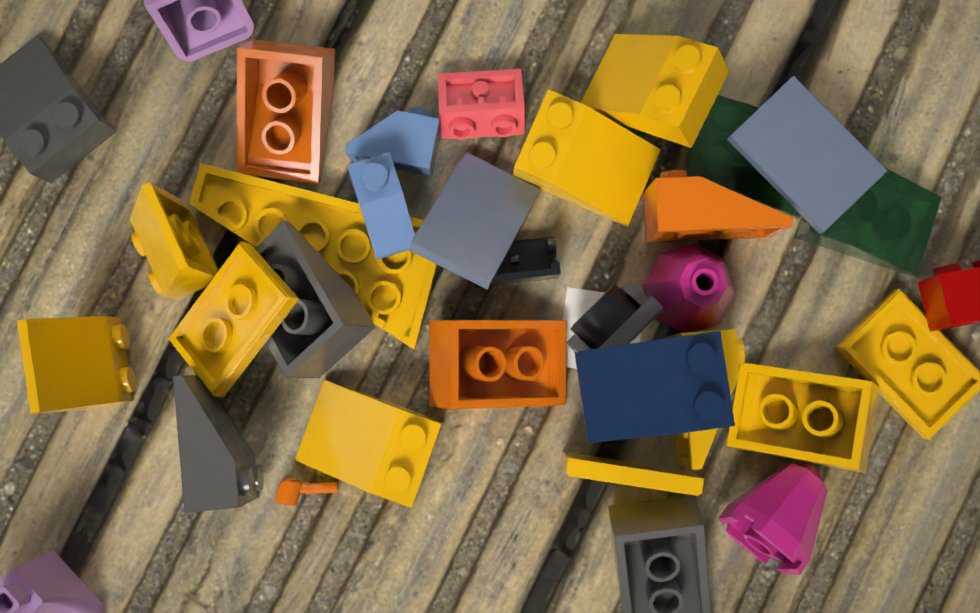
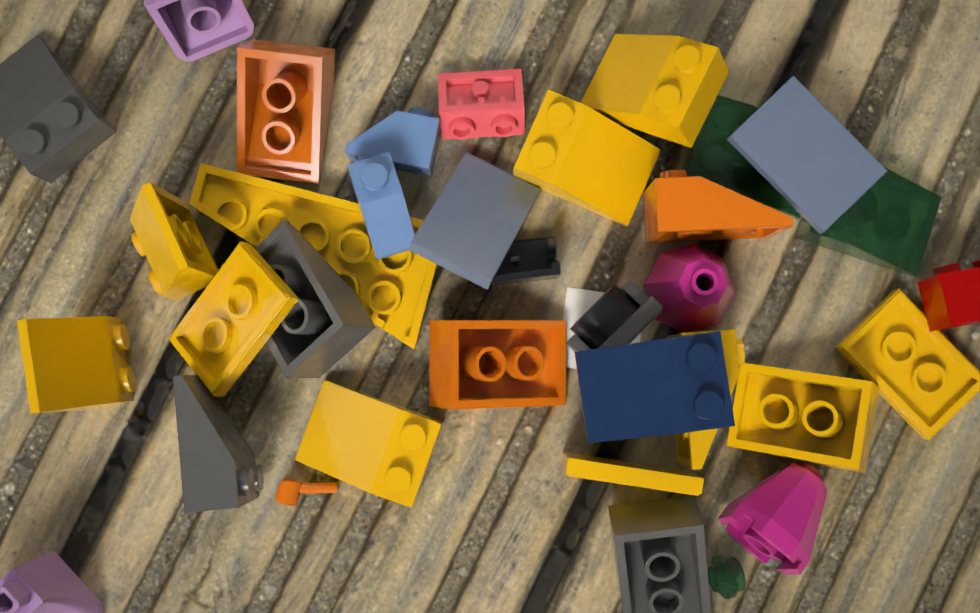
(726, 576): none -> clear green plate

